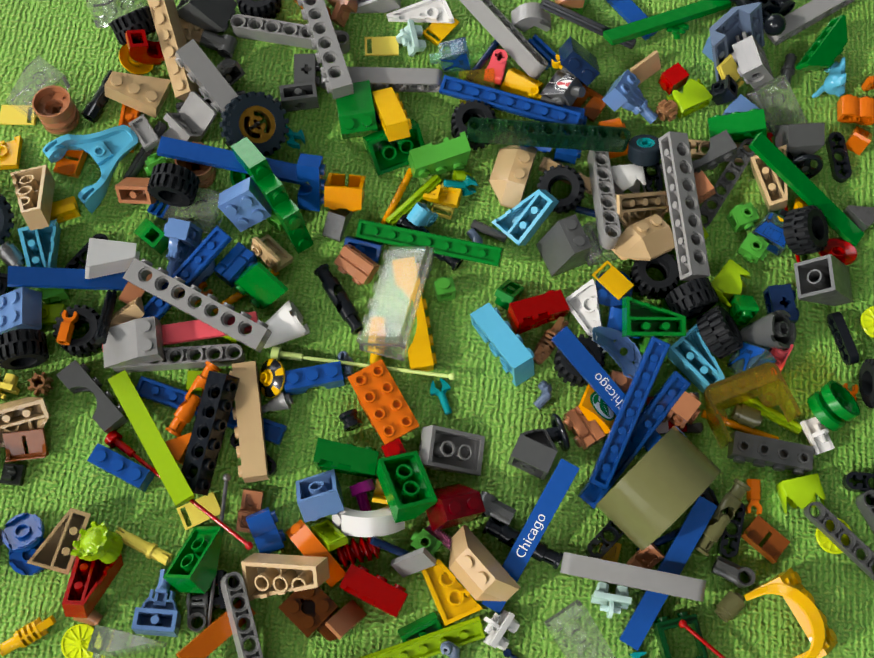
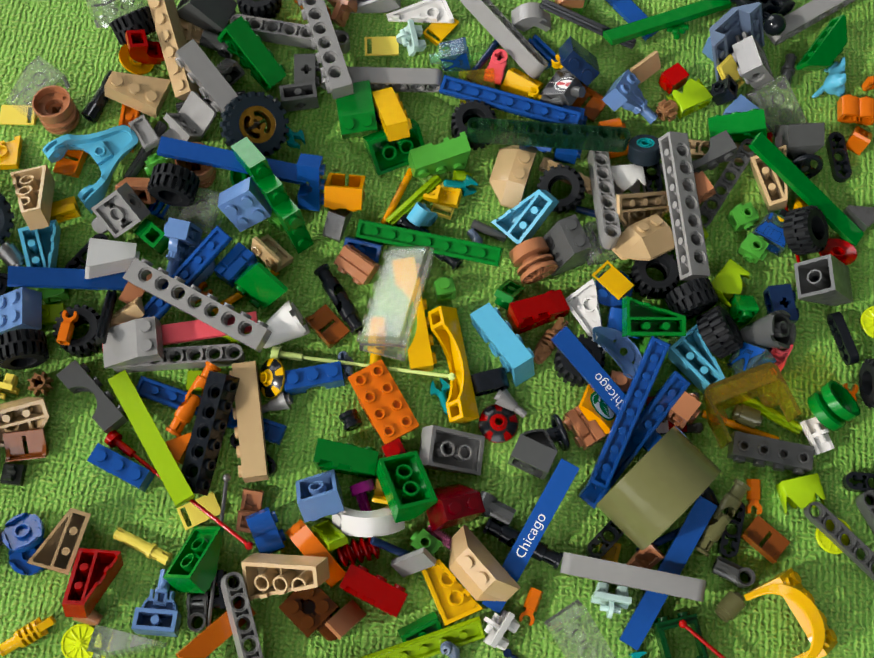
(97, 544): lime hair -> none
(117, 213): none -> light grey brick
(252, 53): none -> green wedge
(322, 318): none -> dark orange piece
(461, 400): none -> yellow arch
(489, 381): none -> black beam
(494, 432): none -> dish
(506, 400): none -> light grey cone
(531, 604): none -> orange bar
(533, 260): none -> nougat wheel
(546, 393): sand blue arm -> none

